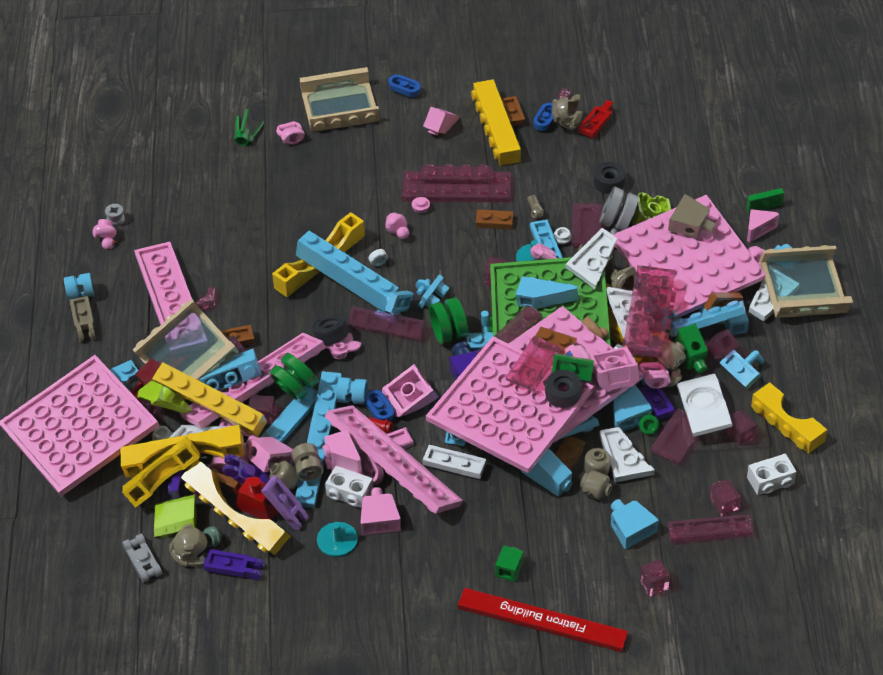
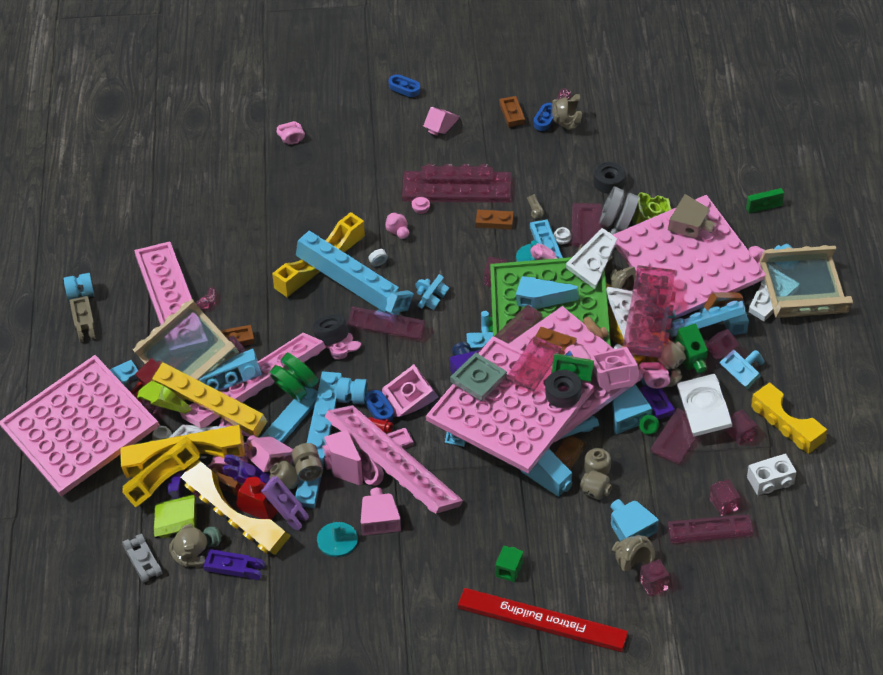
(107, 231): bright pink animal -> none
(115, 213): light grey wheel -> none
(243, 135): green plant -> none
(264, 405): clear pink brick -> none
(339, 99): panel -> none
(348, 486): white brick -> none
(448, 320): green wheel -> none
(454, 461): white plate -> none
(478, 376): none -> sand green plate
(496, 122): yellow brick -> none
(596, 120): red hinge -> none
(625, 460): white wing -> none
(633, 550): none -> dark tan helmet
(761, 223): bright pink slope -> none

